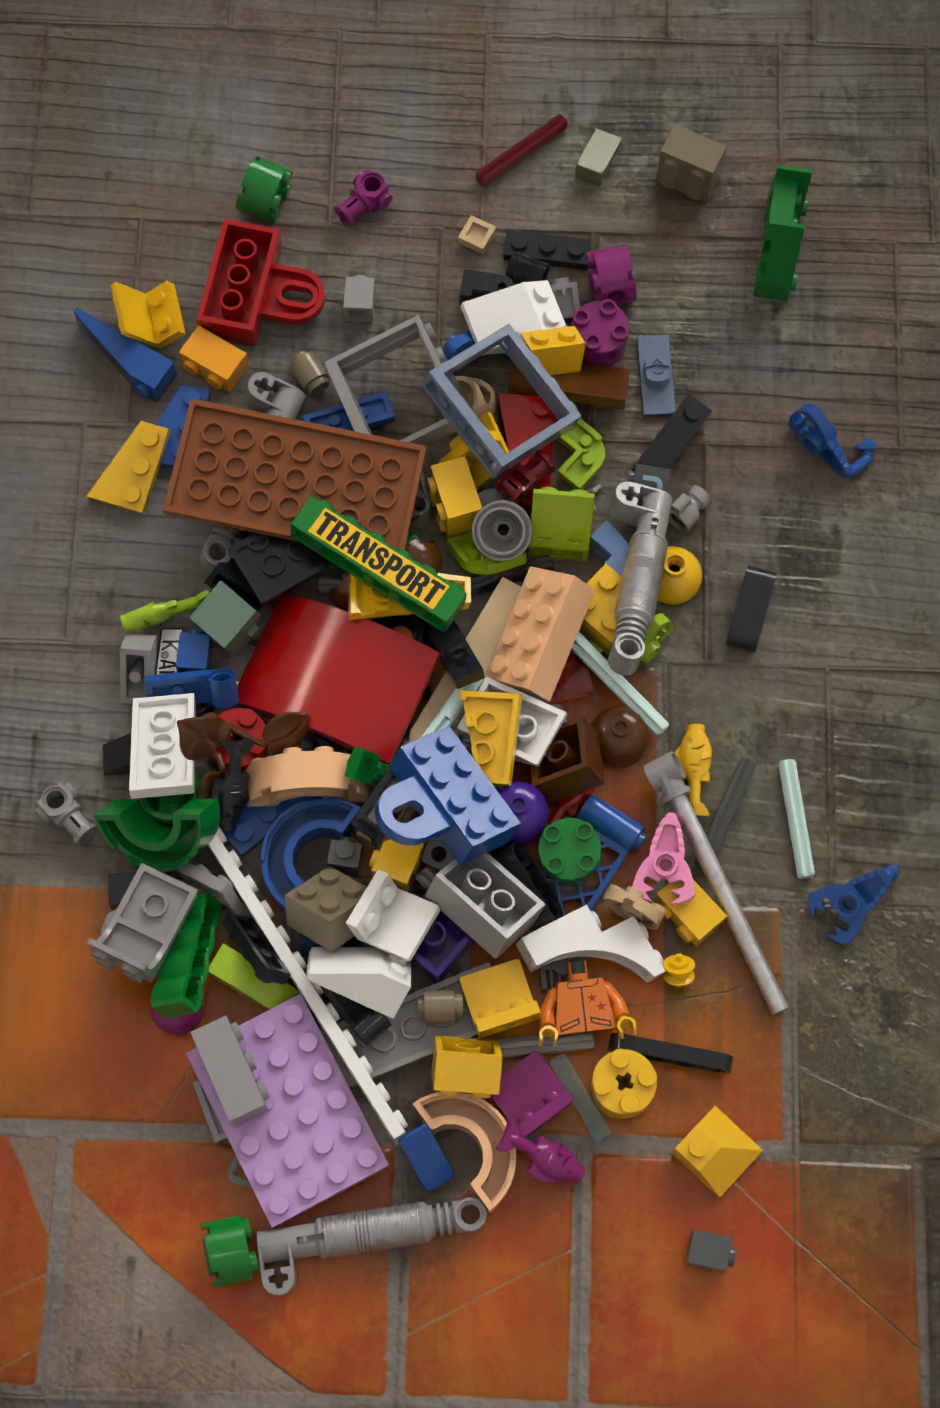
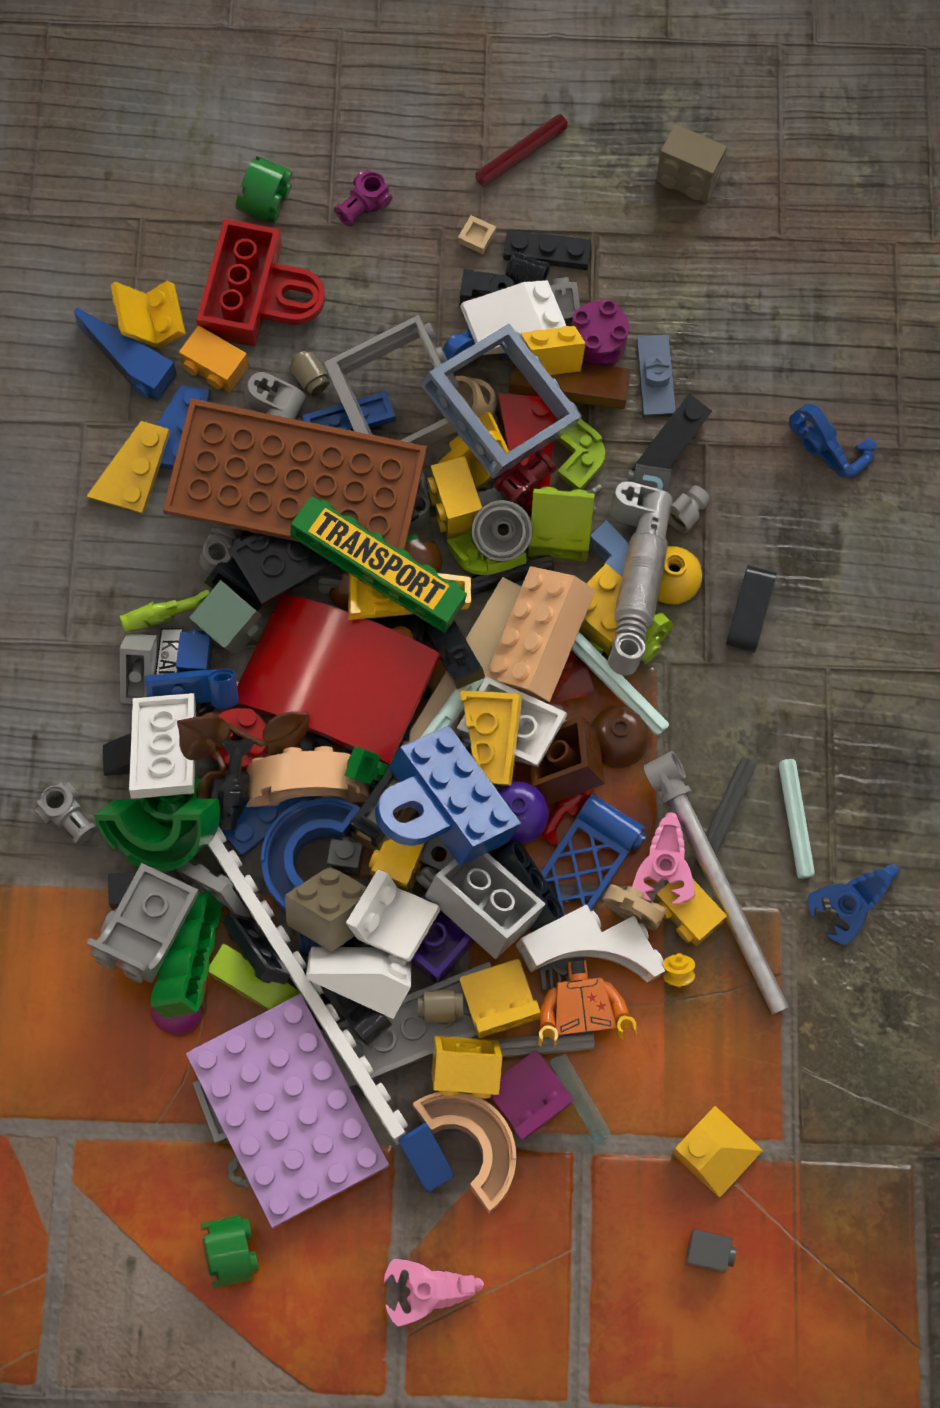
(230, 1069): light grey brick -> none
(359, 299): light grey brick -> none
(359, 1231): piece -> none
(429, 1290): none -> bright pink animal
(548, 1159): magenta animal -> none
(569, 851): green brick -> none
(597, 156): slope -> none
(612, 275): magenta brick -> none
(621, 1065): yellow brick -> none
(674, 1053): black beam -> none
(696, 759): yellow animal -> none
(782, 233): green wedge -> none

